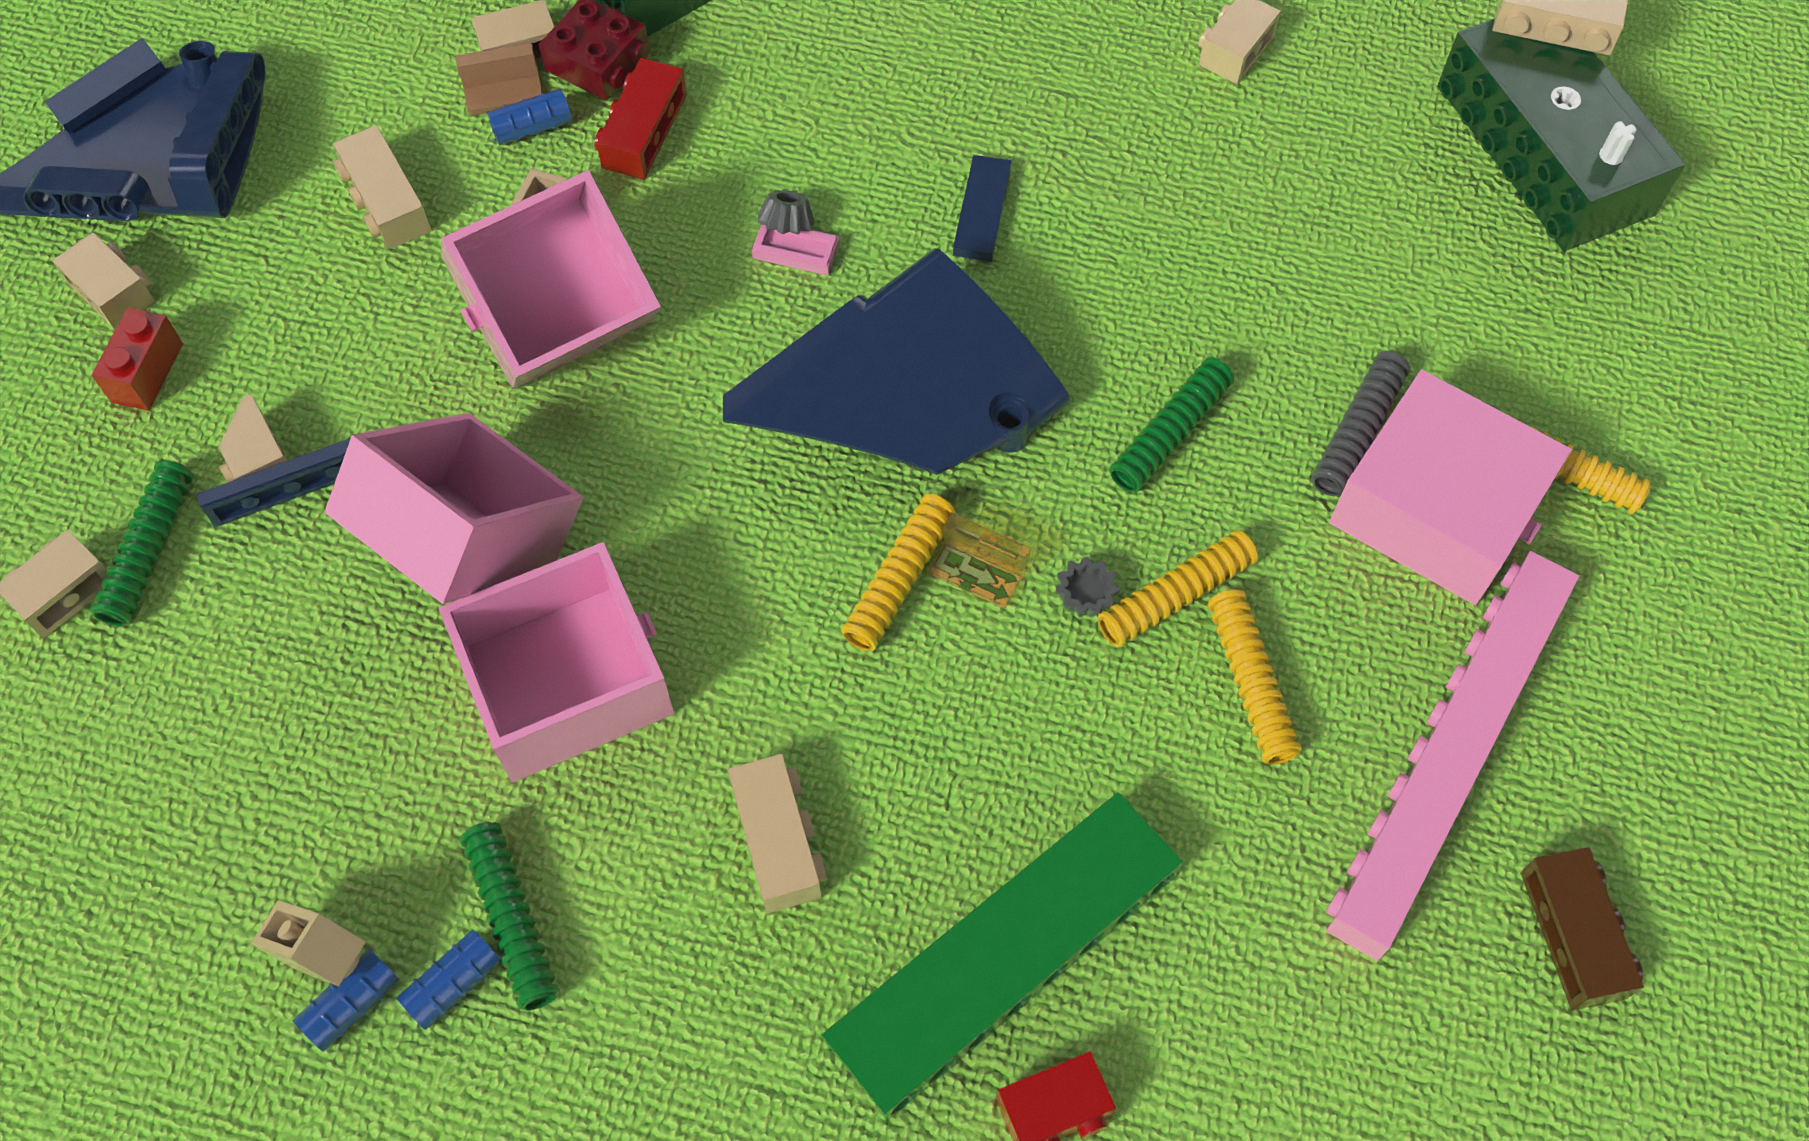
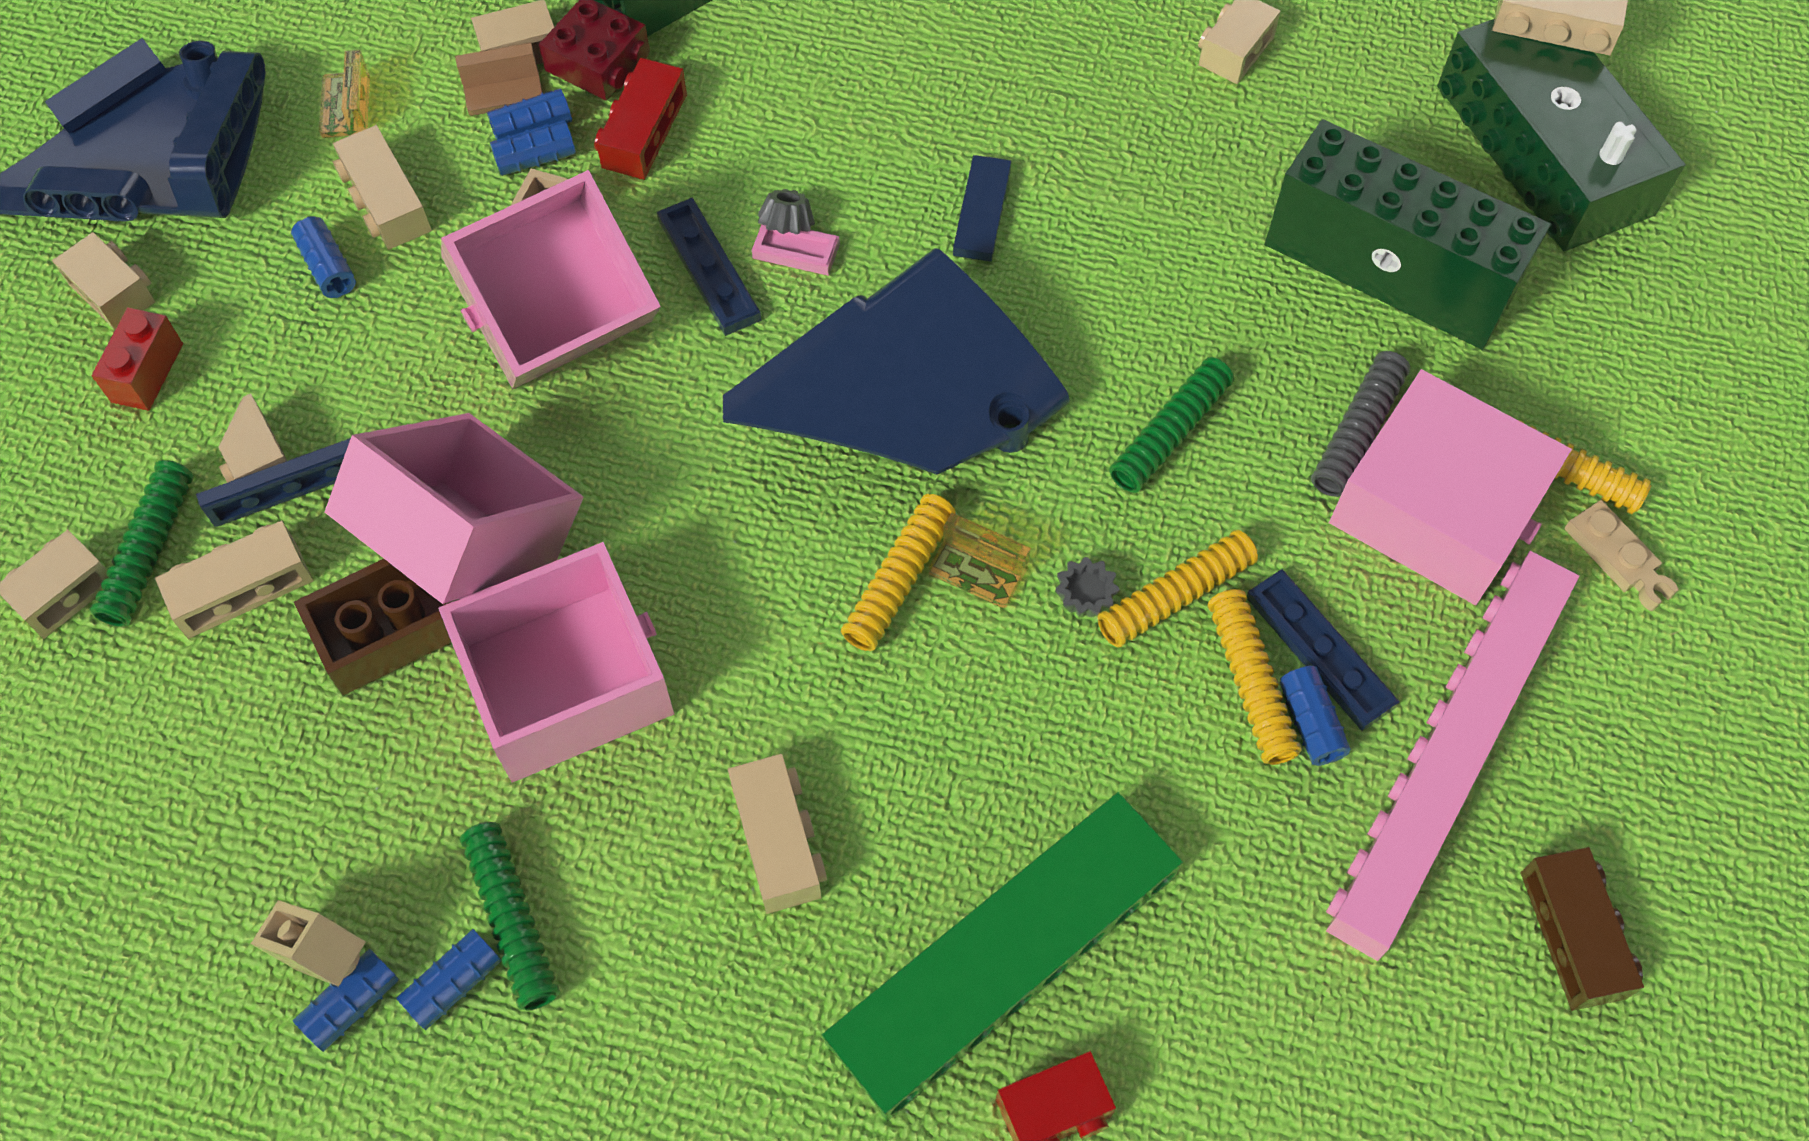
(233, 579): none -> tan brick
(323, 257): none -> blue axle
(345, 98): none -> clear yellow panel
(371, 624): none -> reddish brown brick
(533, 147): none -> blue axle
(709, 266): none -> dark blue tile
(1314, 715): none -> blue axle
(1321, 645): none -> dark blue tile
(1403, 233): none -> dark green piece
(1620, 554): none -> tan plate

